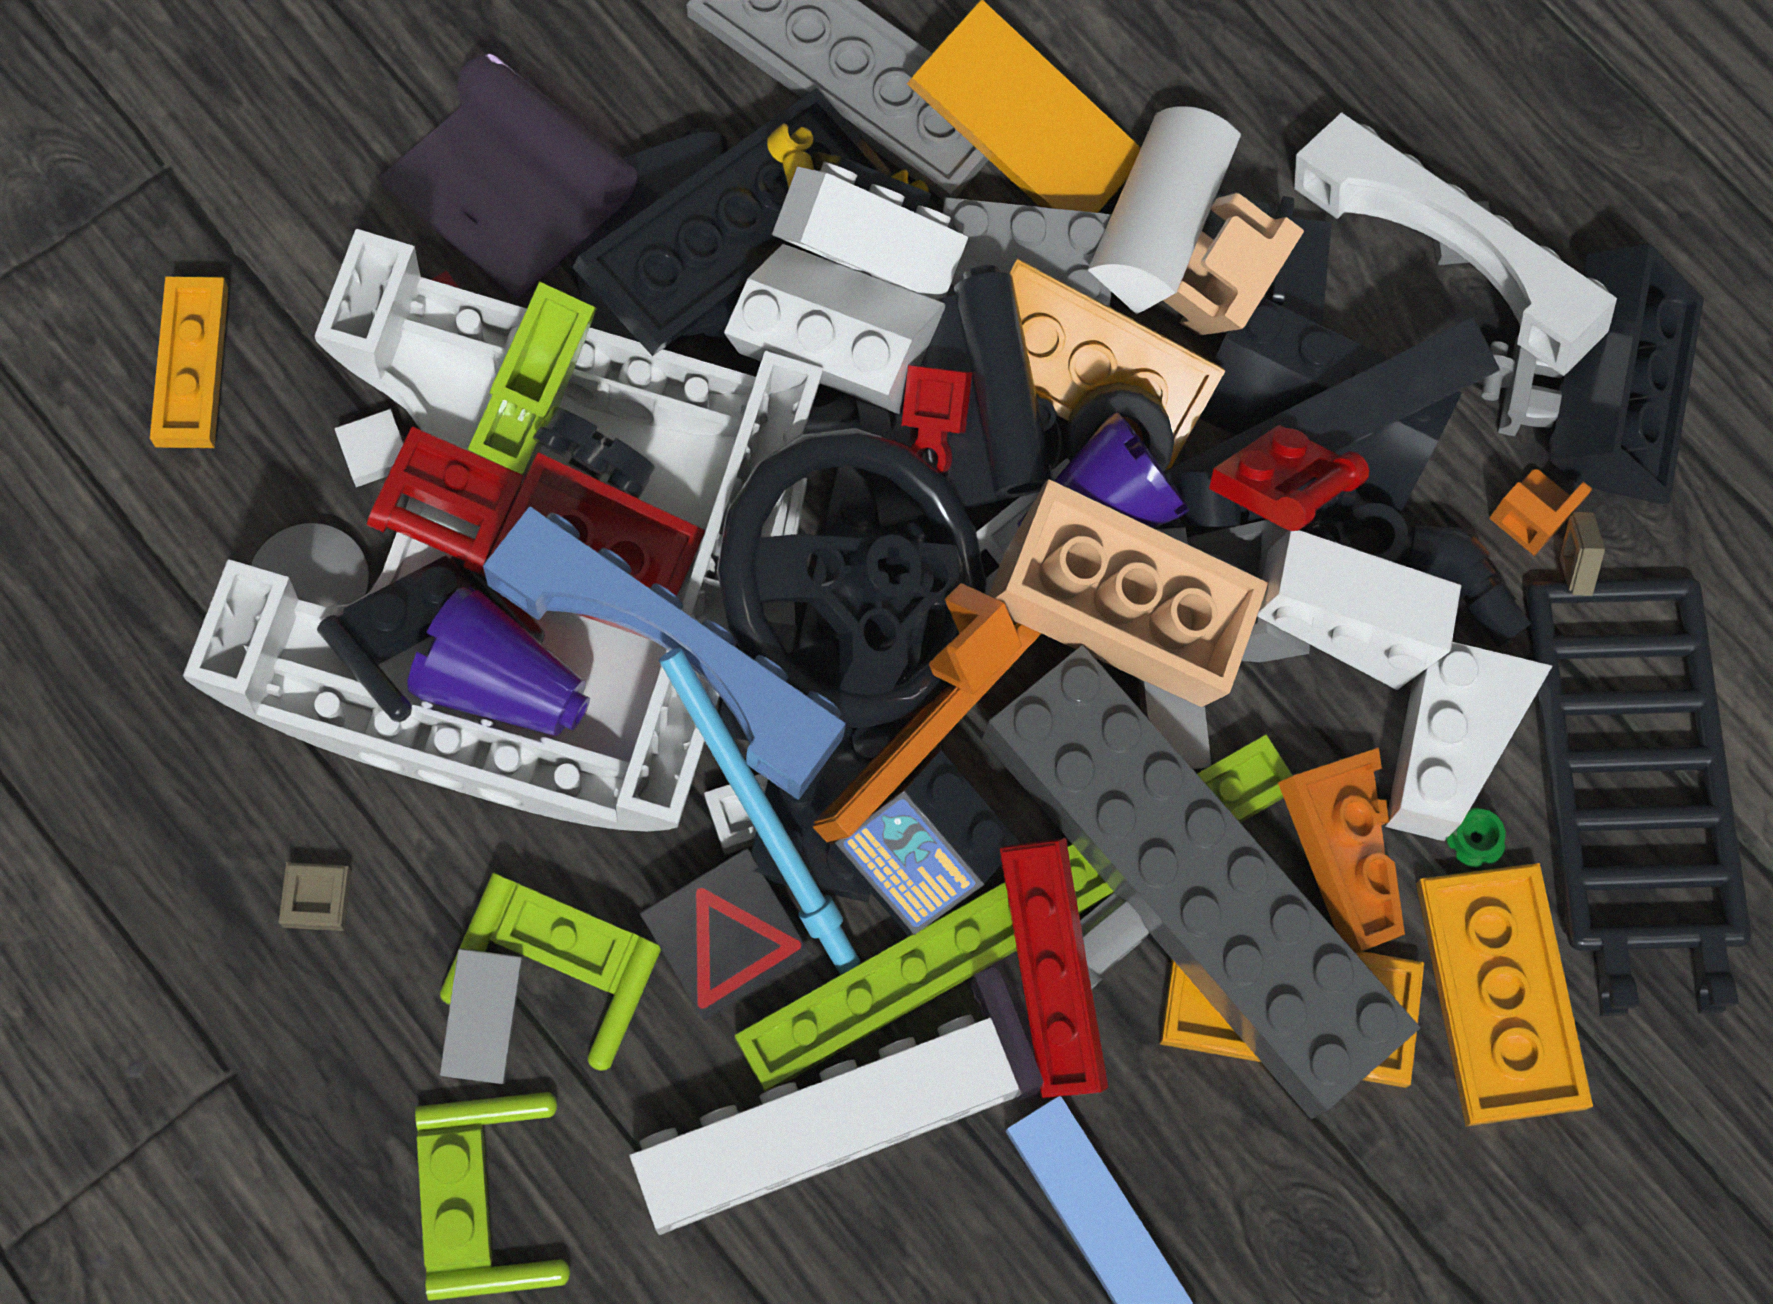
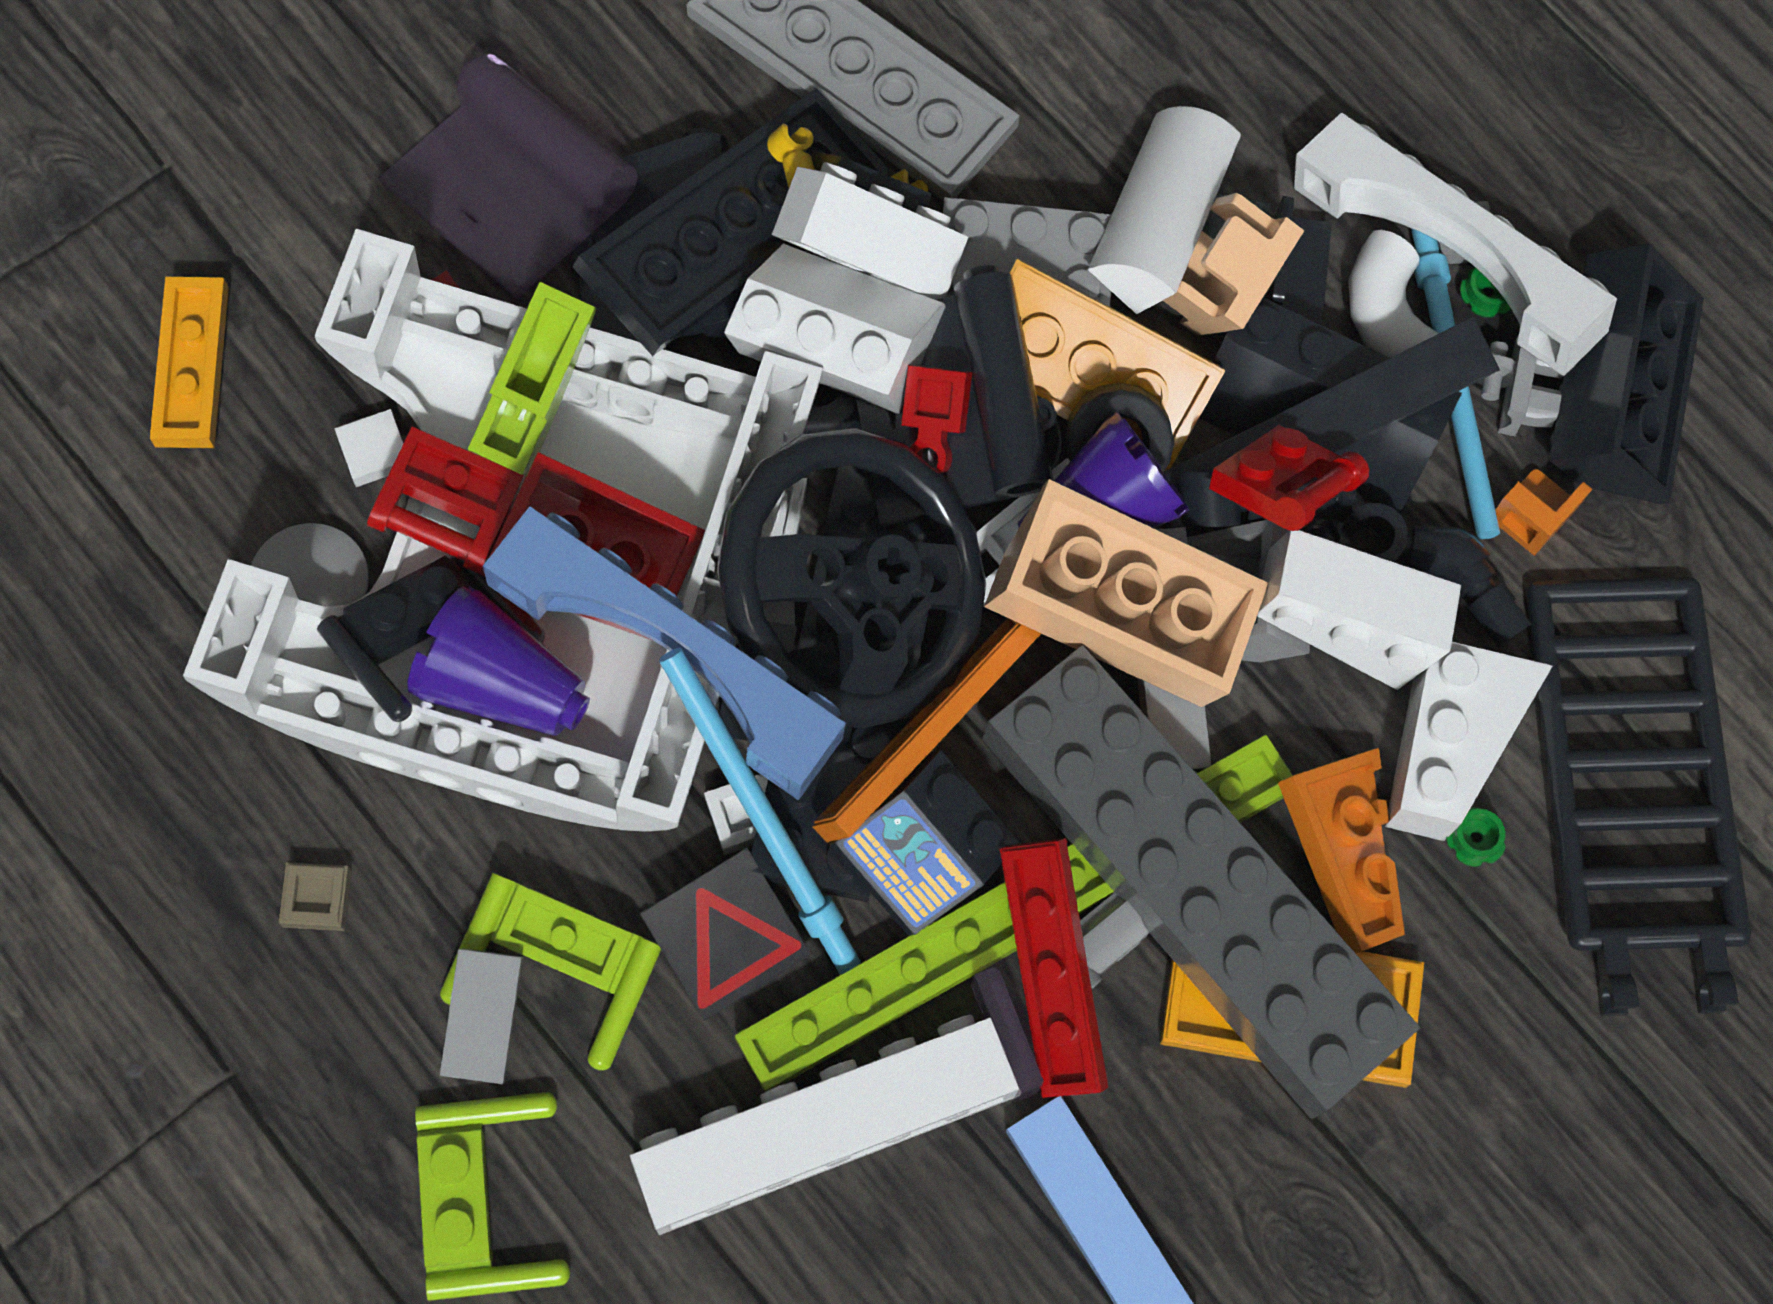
(594, 452): black plate -> none
(983, 641): orange panel -> none
(1025, 115): light orange tile -> none
(1379, 295): none -> white cylinder
(1433, 276): none -> medium azure bar
(1482, 304): none -> green plate
(1503, 994): light orange tile -> none
(1582, 553): dark tan tile -> none

